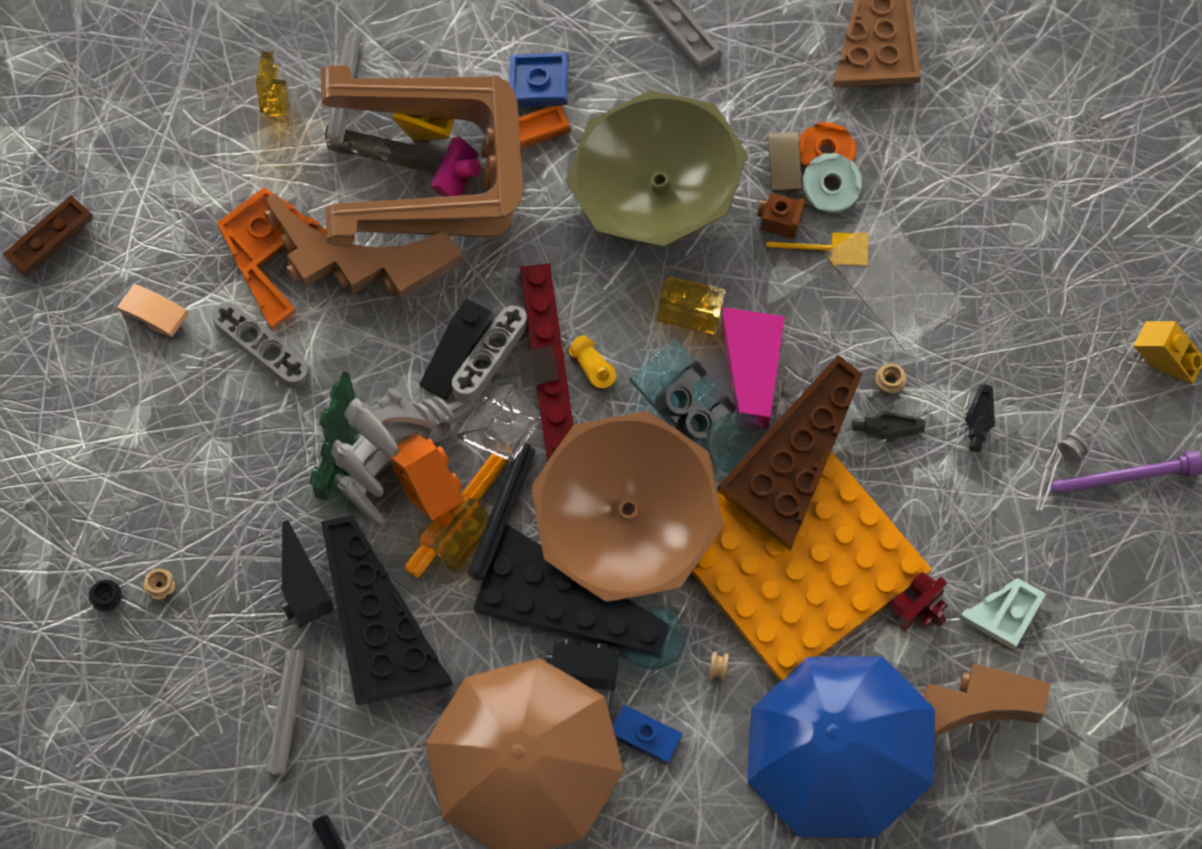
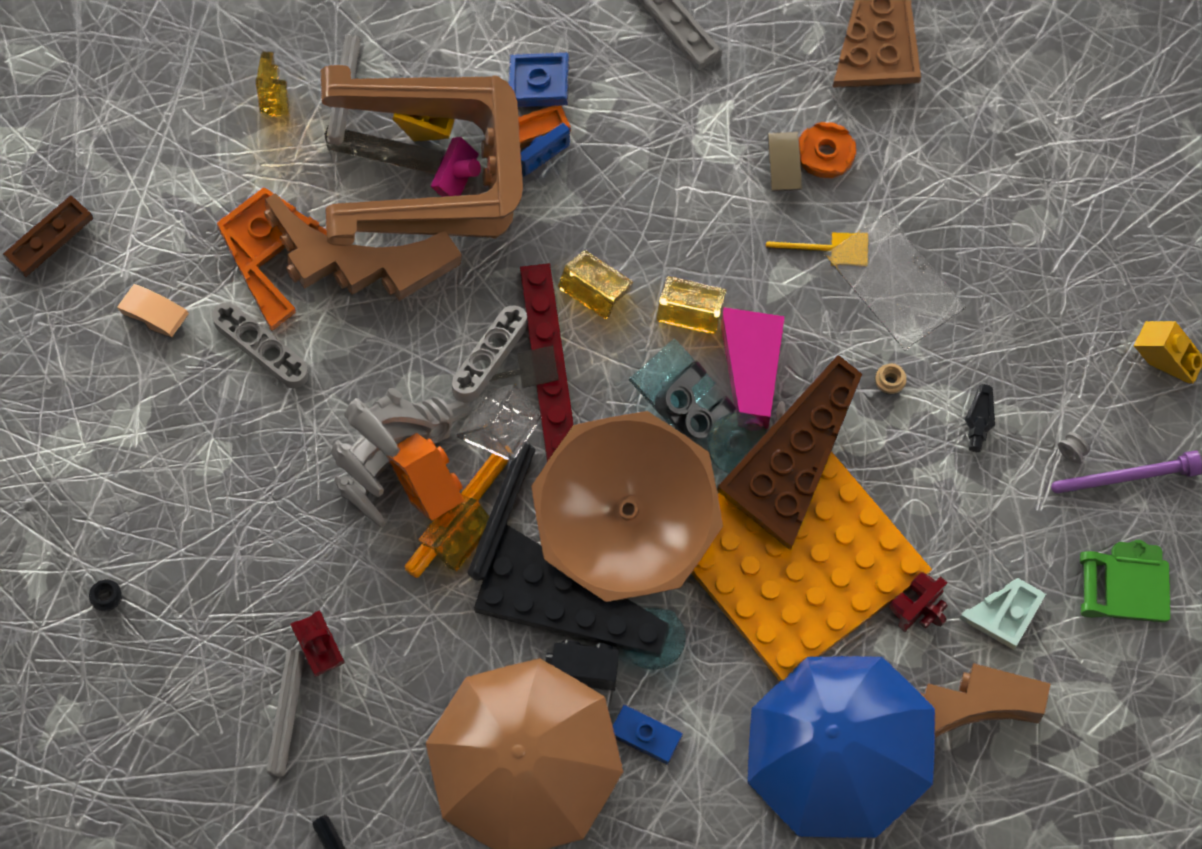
(155, 576): tan plate -> none
(301, 586): black slope -> none
(317, 643): none -> dark red hips
(334, 427): clear green slope -> none
(379, 632): black wing -> none
(457, 343): black slope -> none
(544, 148): none -> blue plate
(594, 283): none -> clear yellow bracket
(597, 370): yellow piece -> none
(656, 168): olive piece -> none
(718, 666): tan bush -> none
(781, 214): dark orange brick -> none
(827, 200): light aqua tile -> none
(889, 425): pearl dark grey piece -> none
(1134, 583): none -> bright green piece

